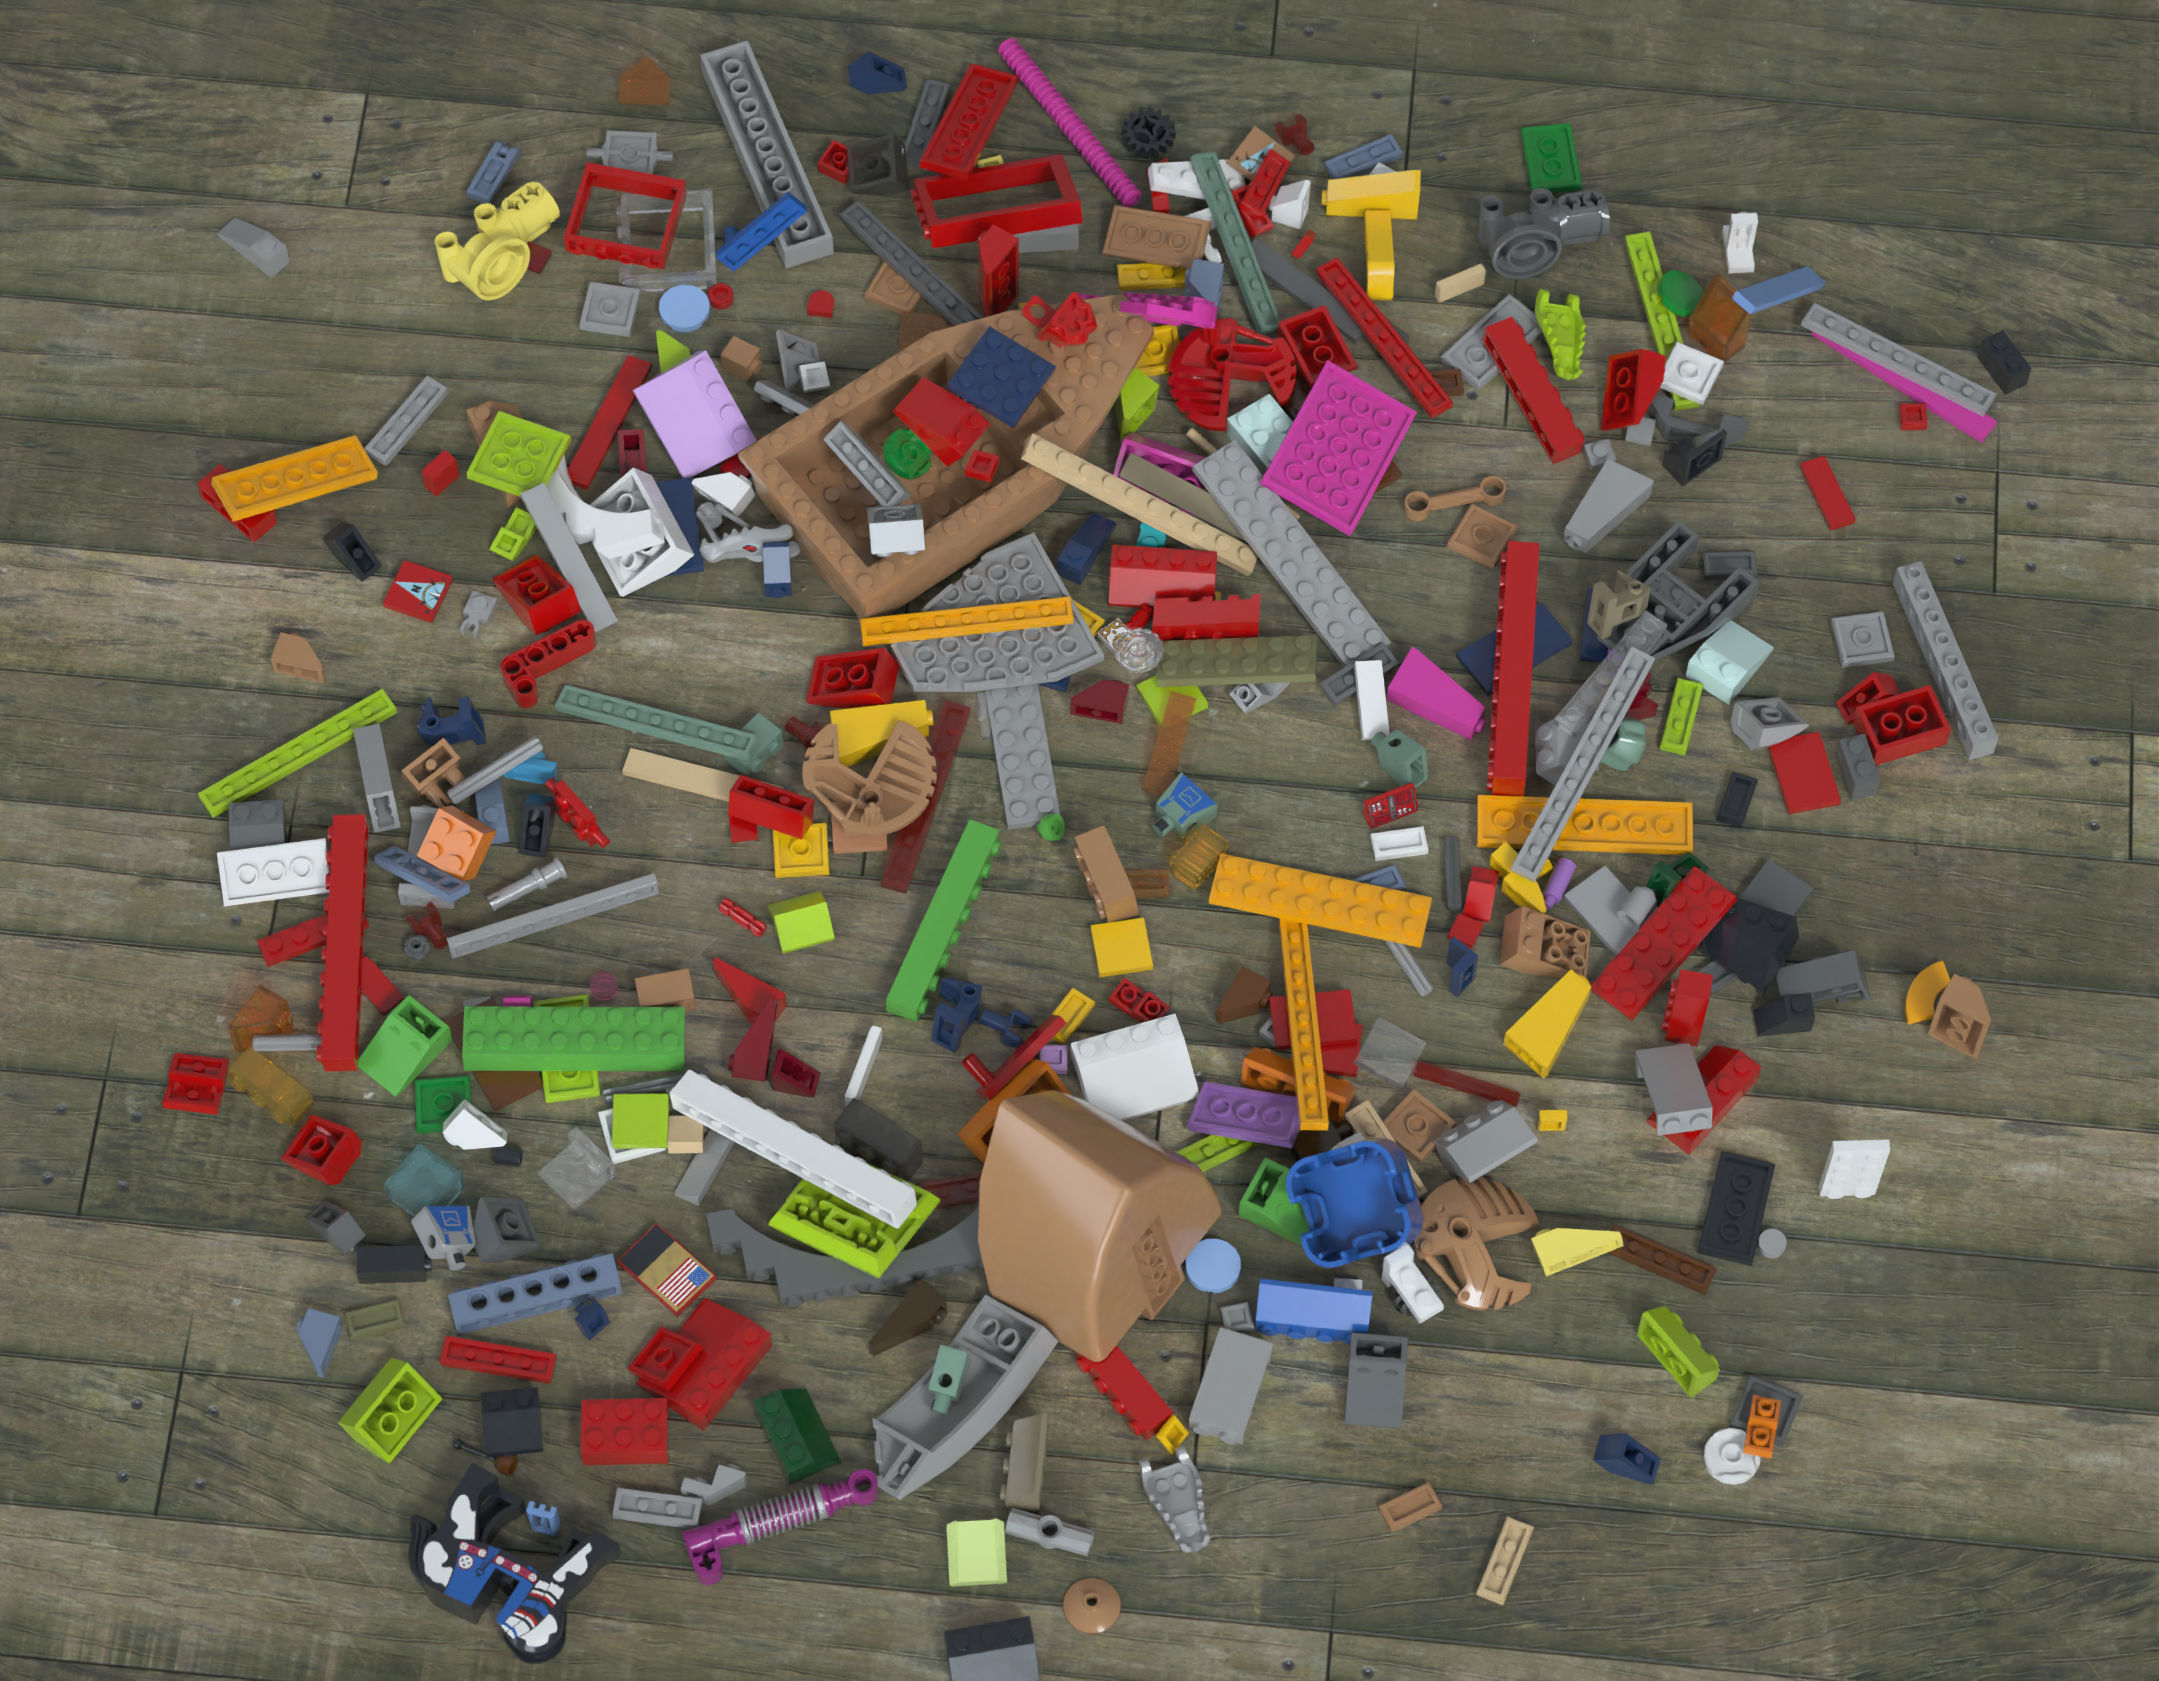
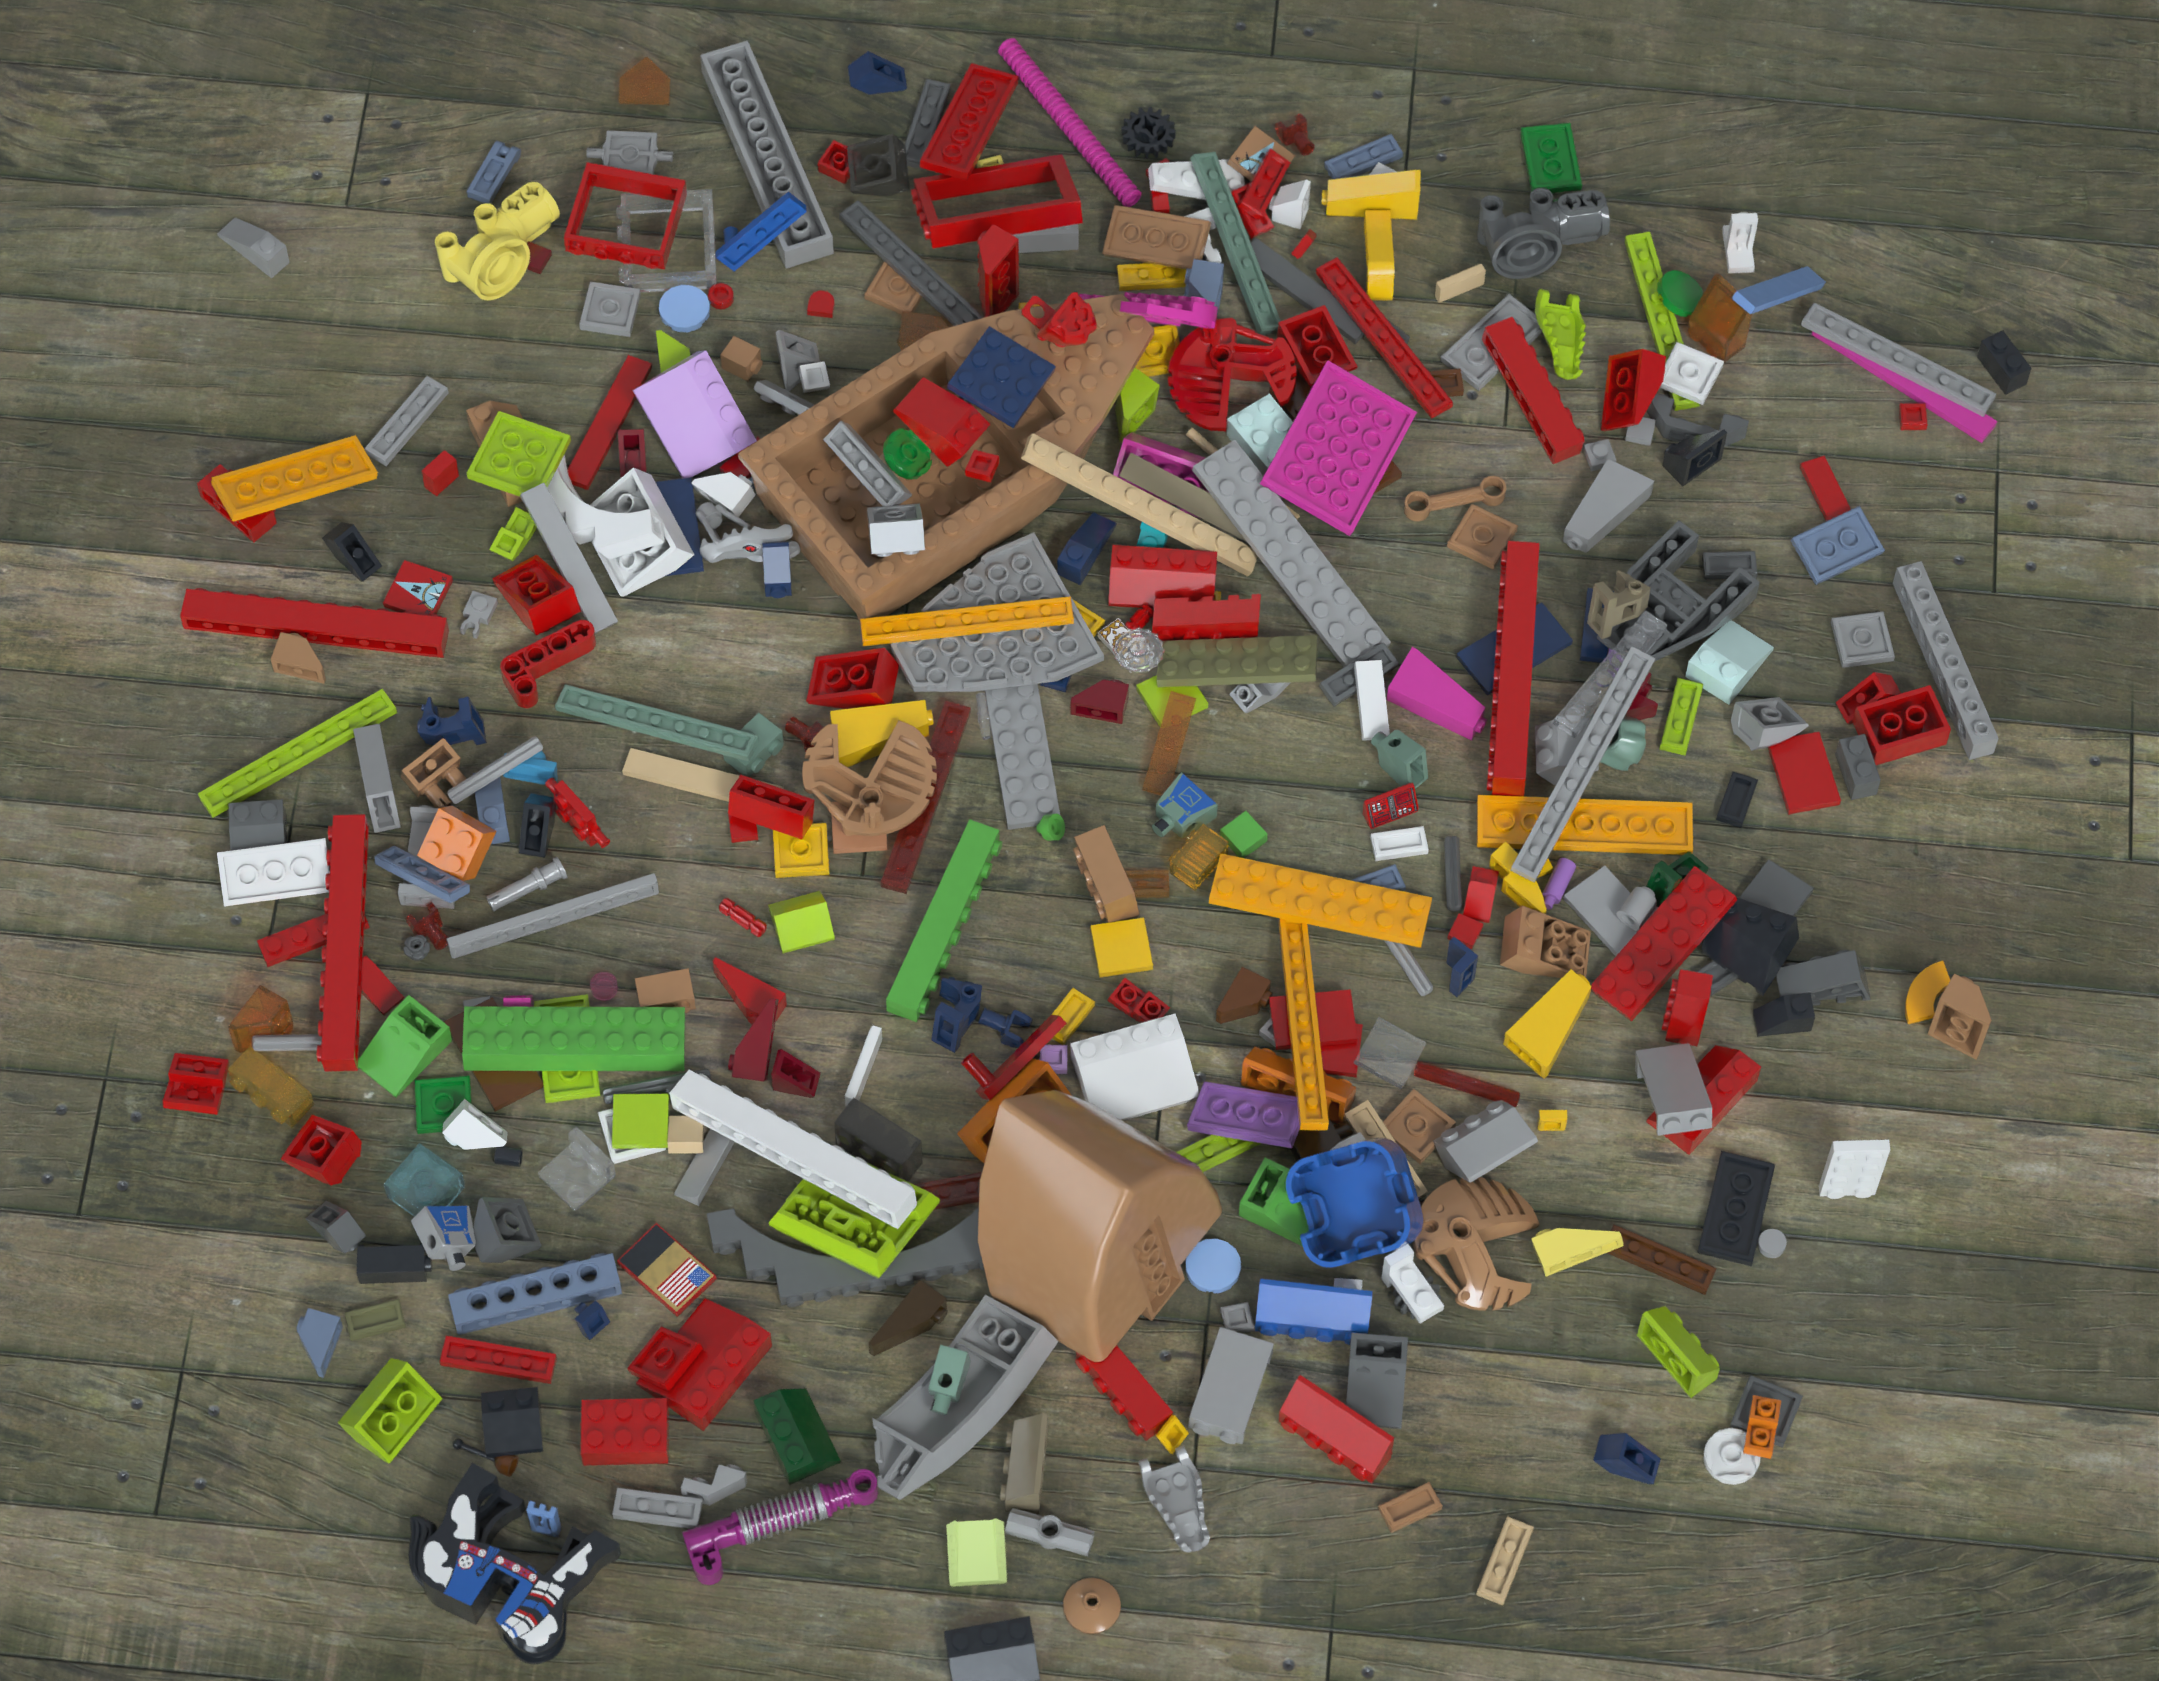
(316, 622): none -> red brick
(1244, 835): none -> bright green piece
(1336, 1430): none -> slope
(1837, 545): none -> sand blue tile

